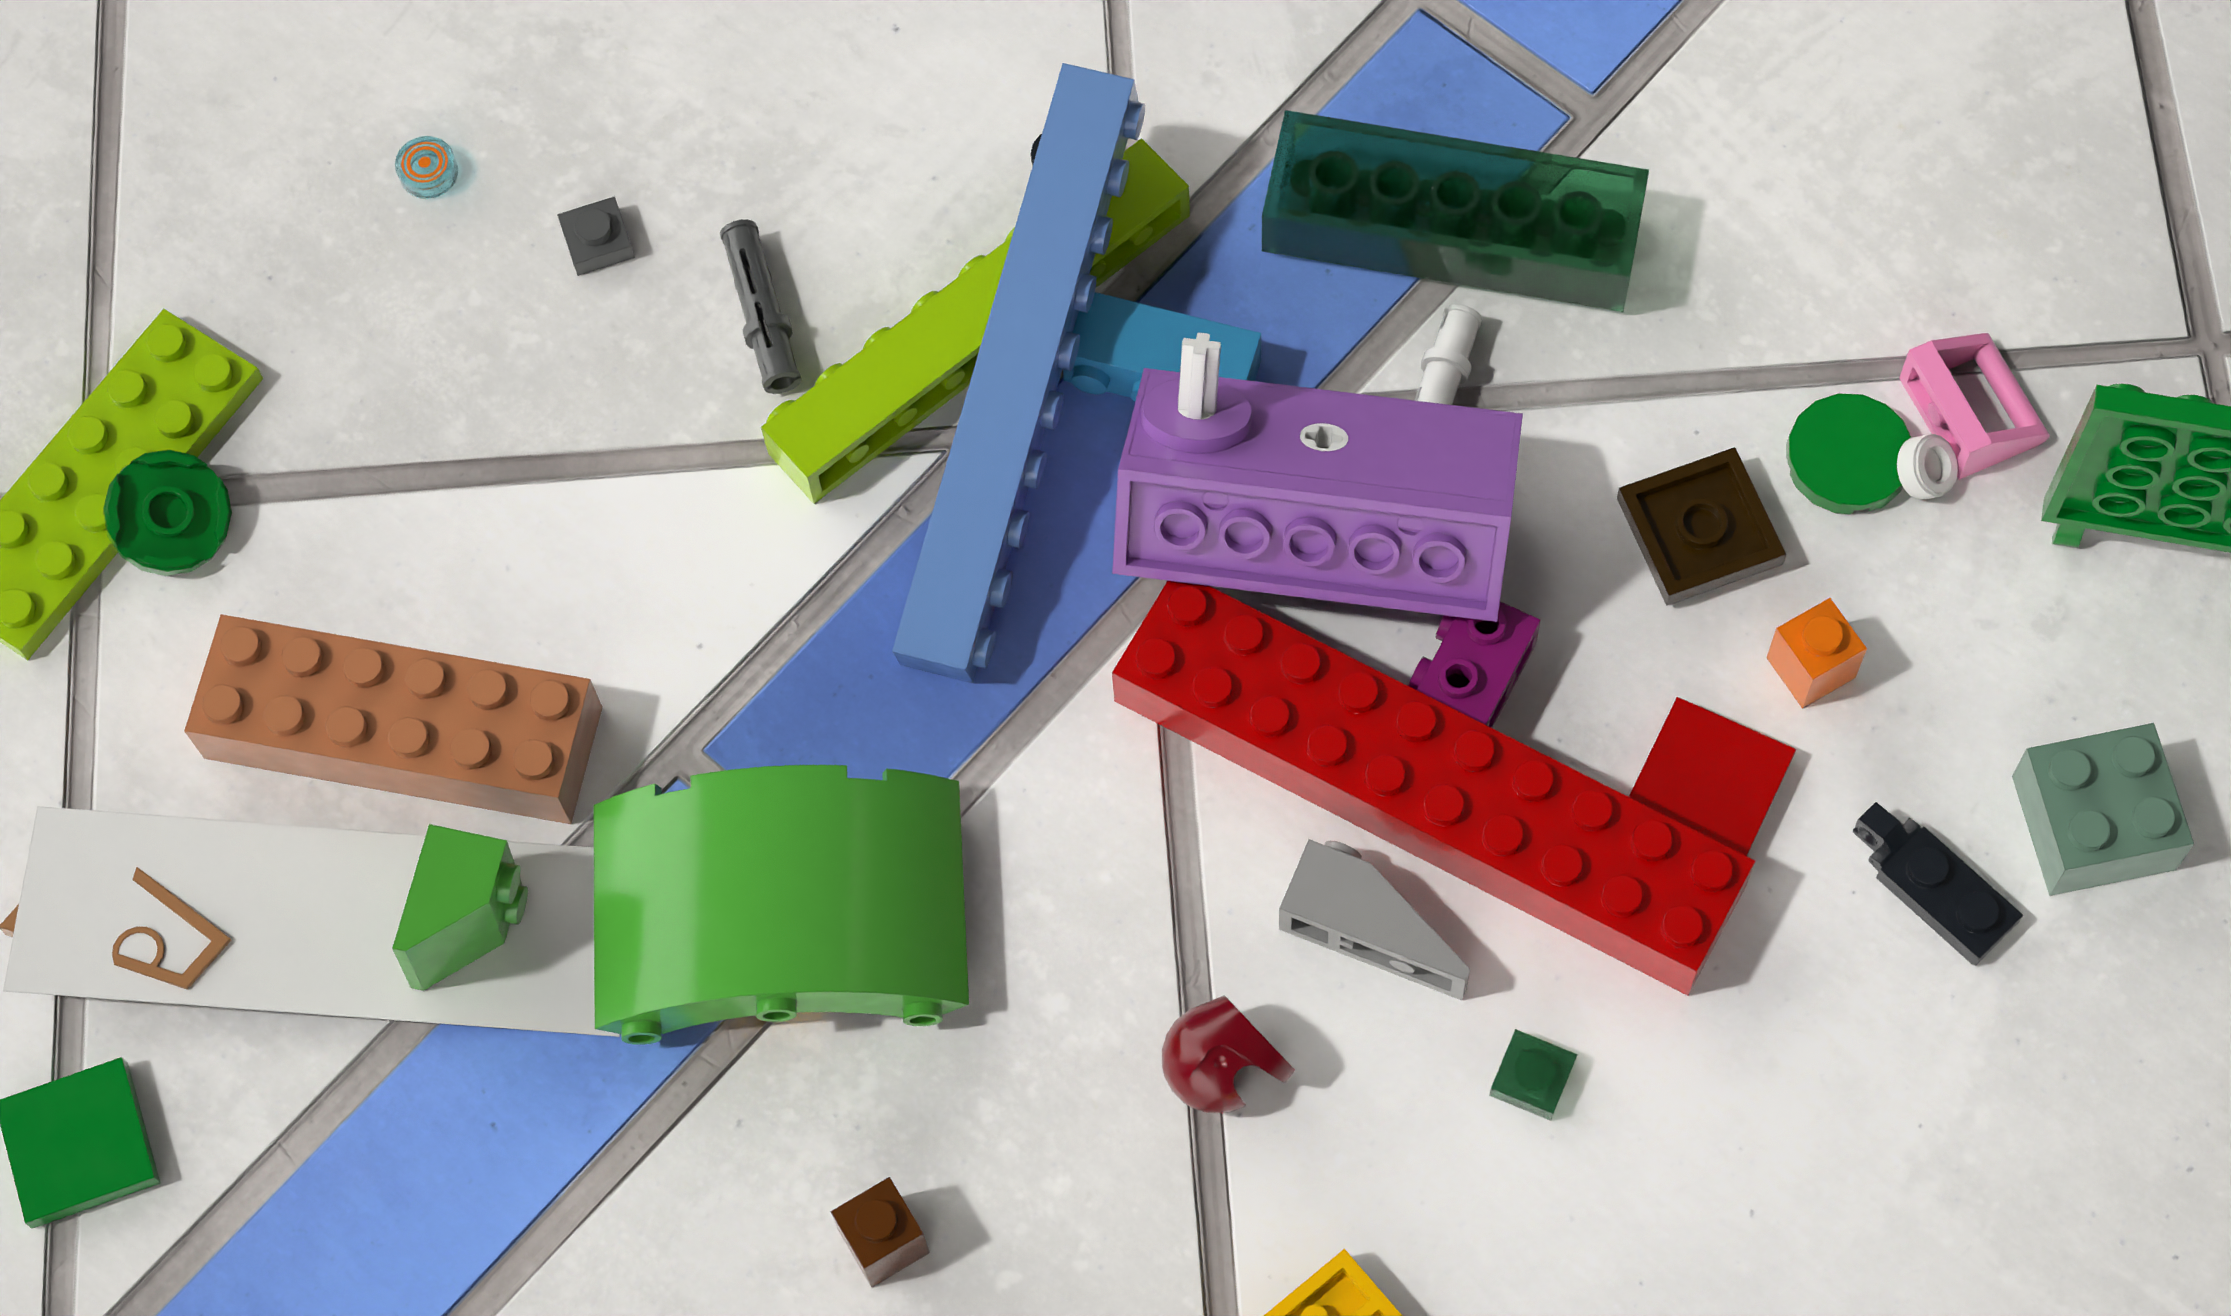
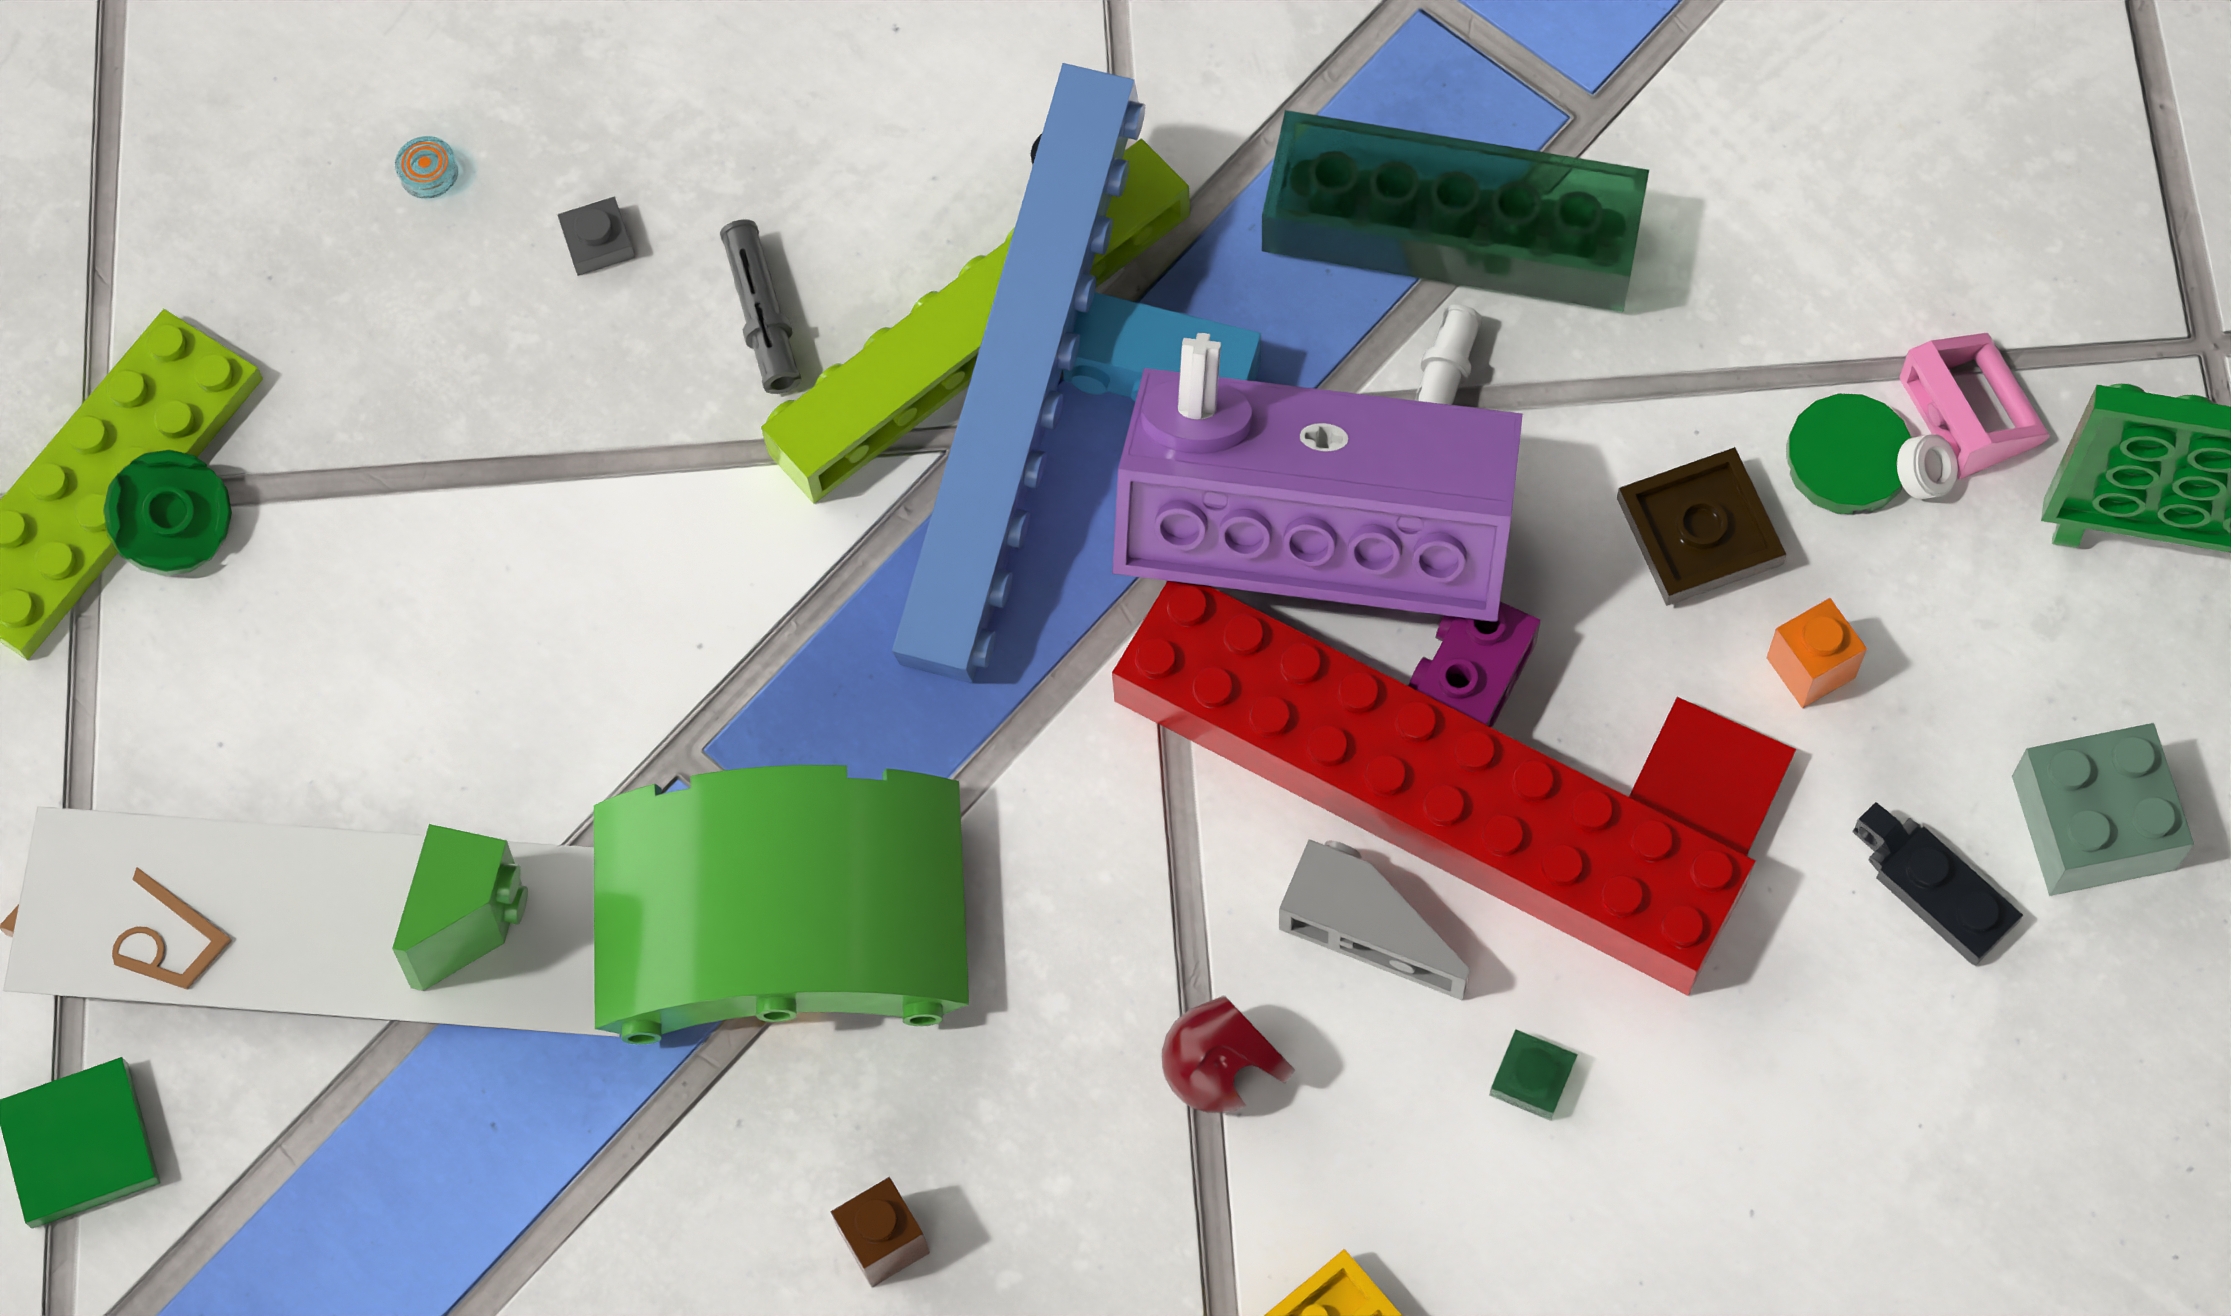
(395, 718): nougat brick -> none

